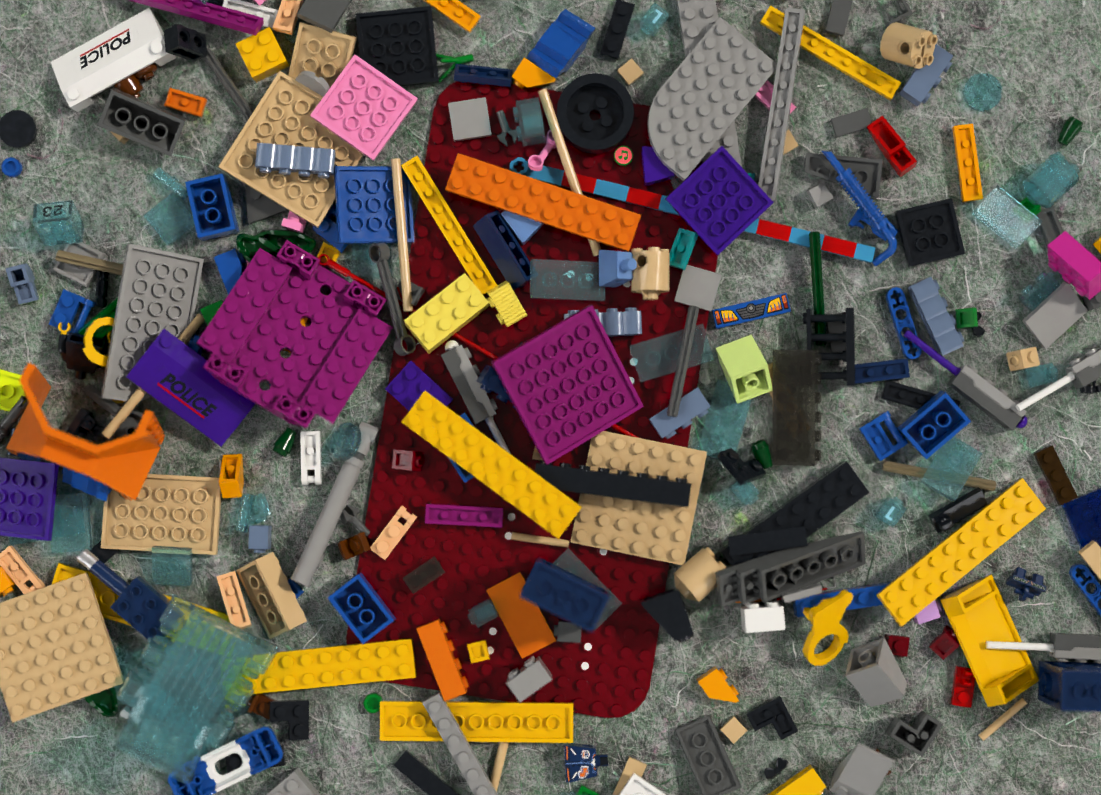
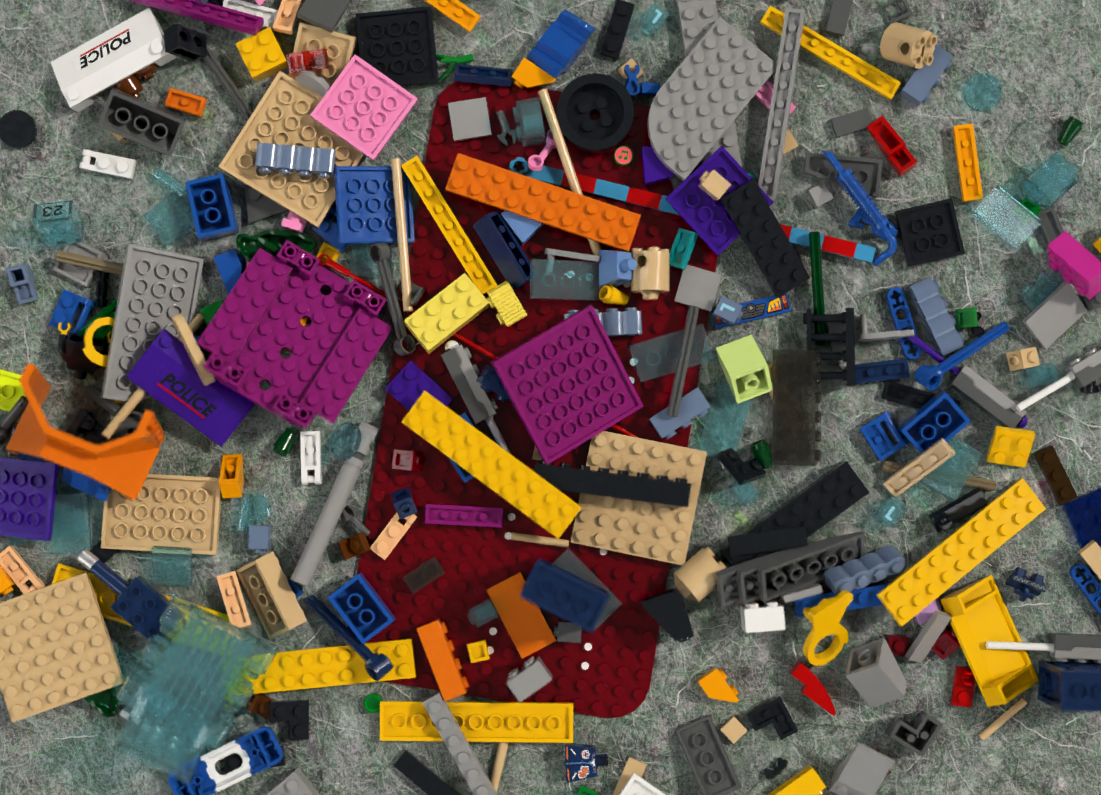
(11, 167): blue tile -> none
(108, 164): none -> white plate
(192, 348): none -> tan beam
(307, 60): none -> clear red slope
(376, 664): none -> dark blue piece
(404, 502): none -> dark blue bracket
(552, 252): none -> light grey piece
(612, 295): none -> yellow cone
(643, 88): none -> blue bar
(713, 184): none -> tan brick
(728, 310): none -> sand blue brick
(764, 238): none -> black plate
(812, 687): none -> red slope
(864, 336): none -> light grey piece
(866, 569): none -> sand blue brick
(919, 467): none -> tan tile
(928, 636): none -> light grey tile
(932, 376): none -> blue piece
(1010, 446): none -> yellow plate

